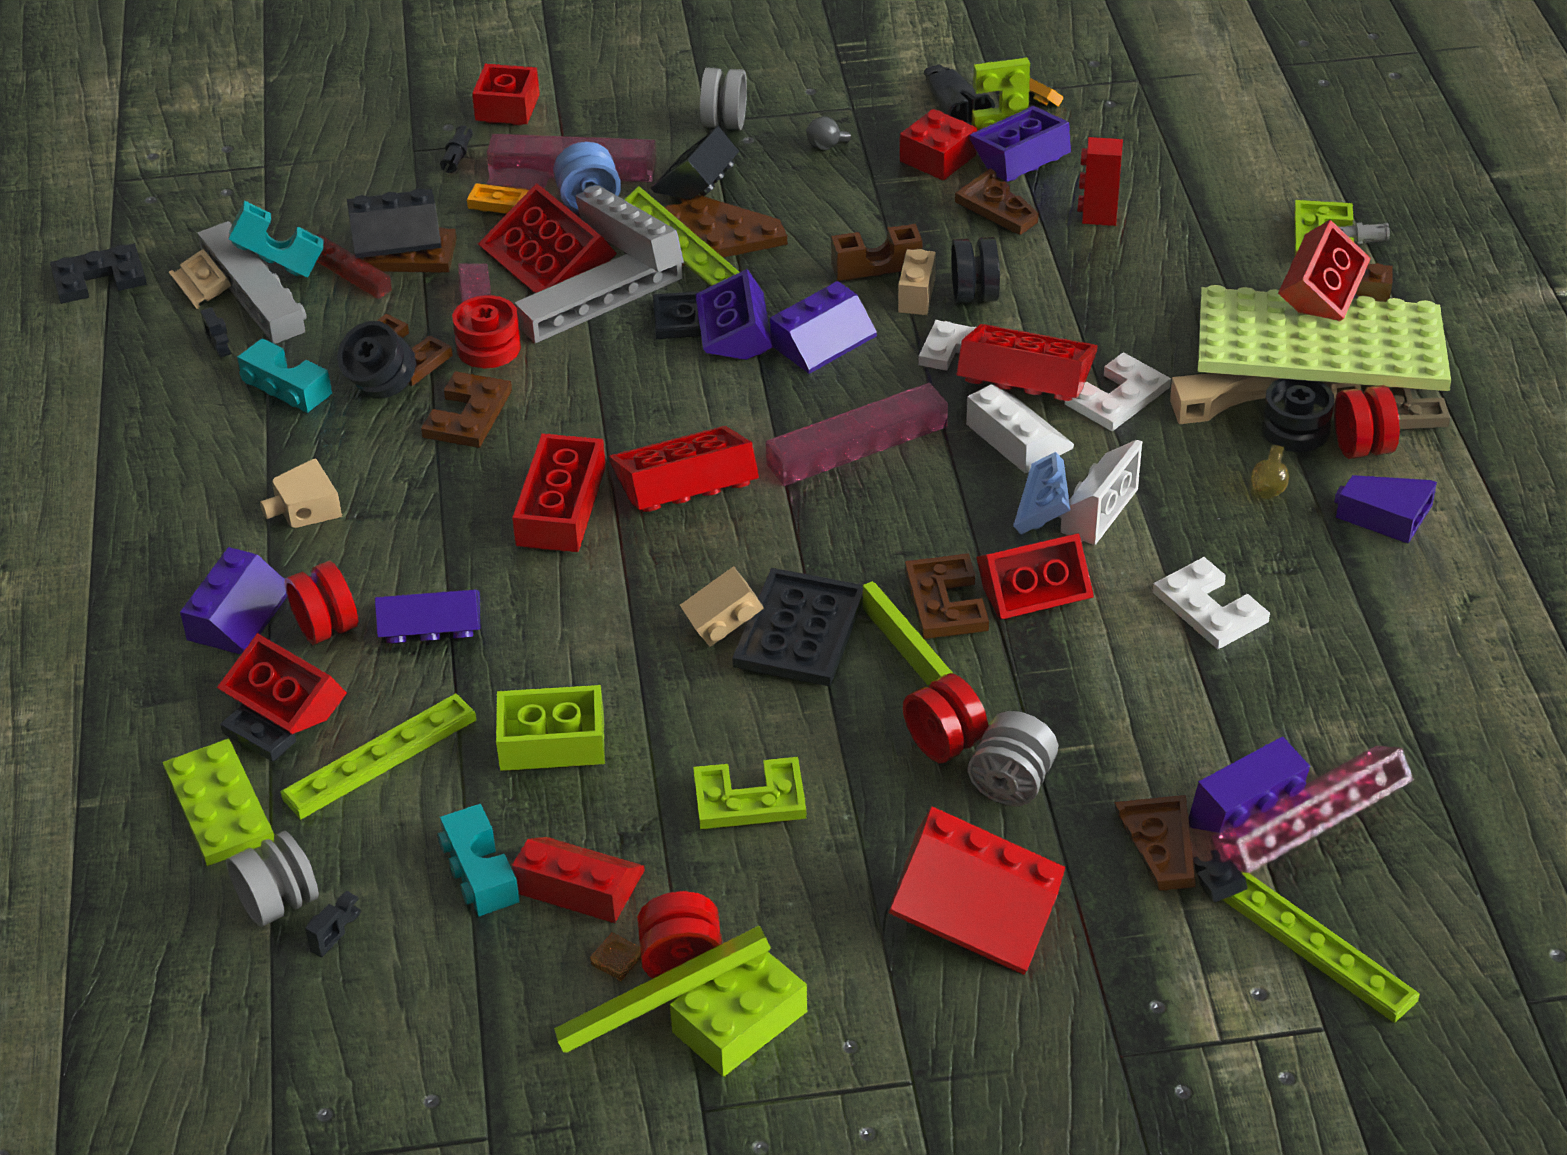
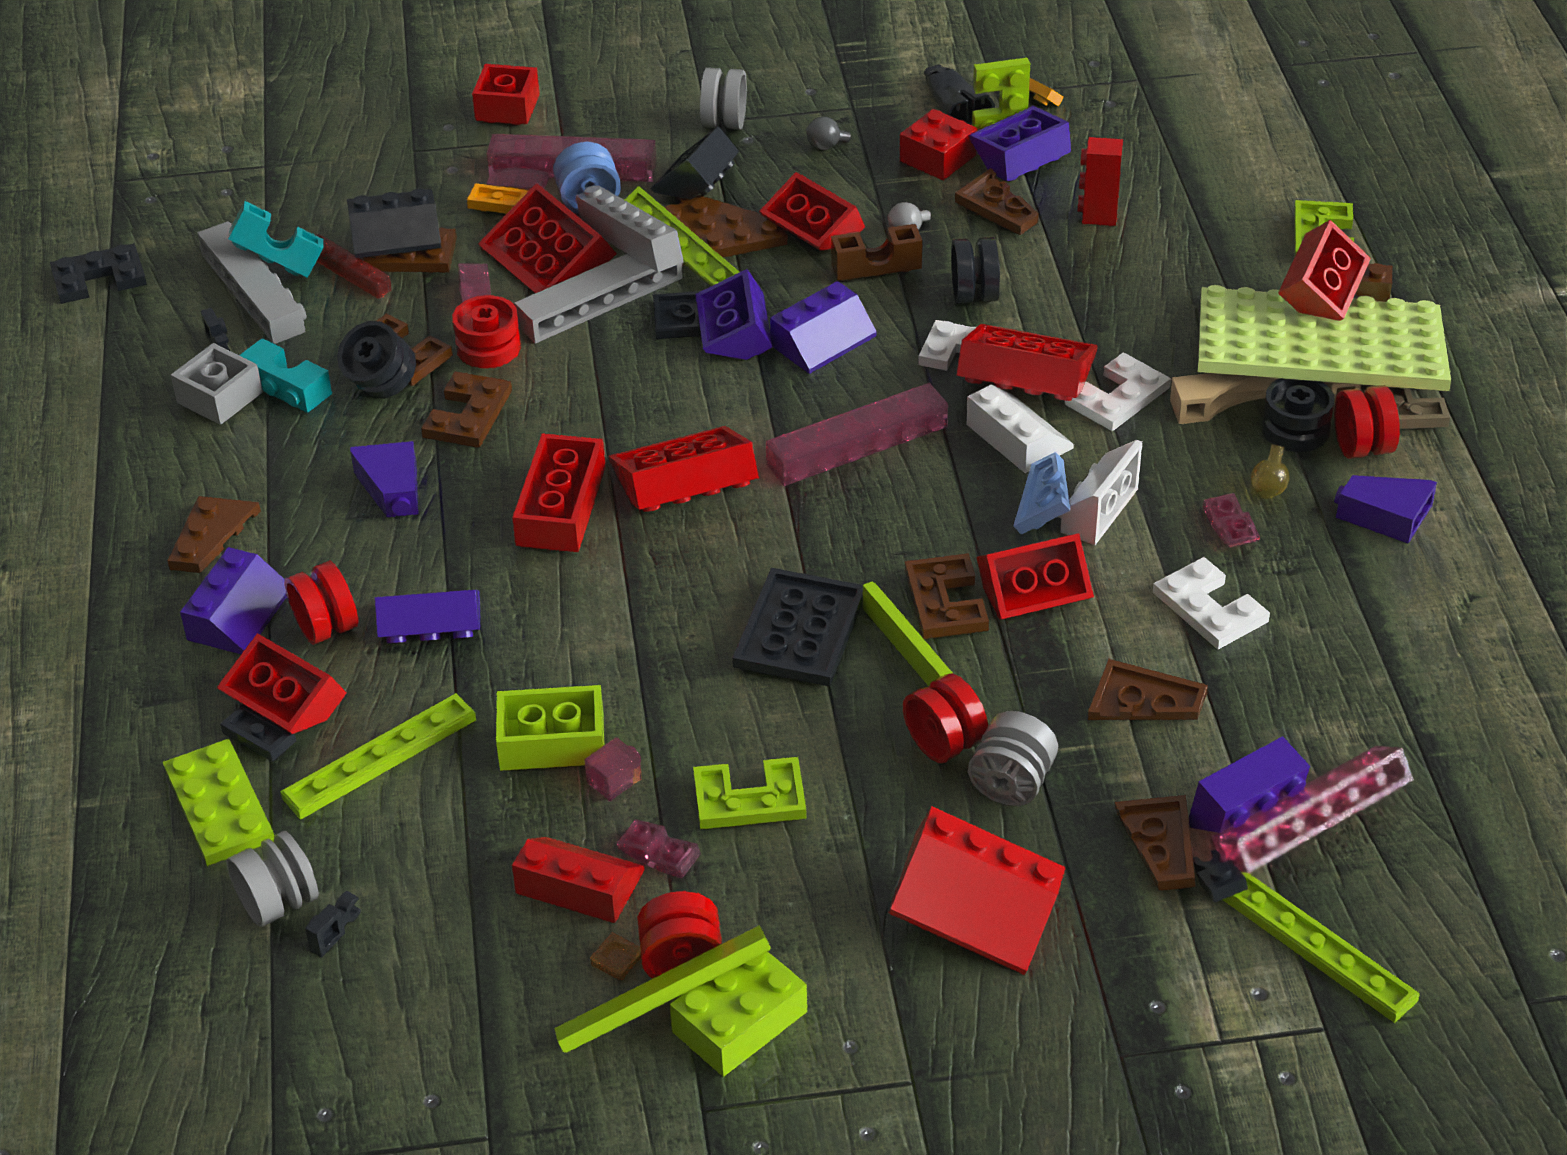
(200, 278): tan plate -> none
(207, 530): none -> reddish brown wing
(216, 383): none -> light grey brick
(303, 496): tan torso -> none
(388, 476): none -> dark purple slope
(456, 149): black pin -> none
(486, 881): teal arch -> none
(613, 768): none -> clear pink brick
(655, 849): none -> clear pink slope
(721, 606): tan brick -> none
(811, 212): none -> red slope
(906, 214): none -> light grey piece
(916, 282): tan brick -> none
(1145, 694): none -> reddish brown wing
(1230, 521): none -> clear pink slope
(1367, 233): light grey pin -> none

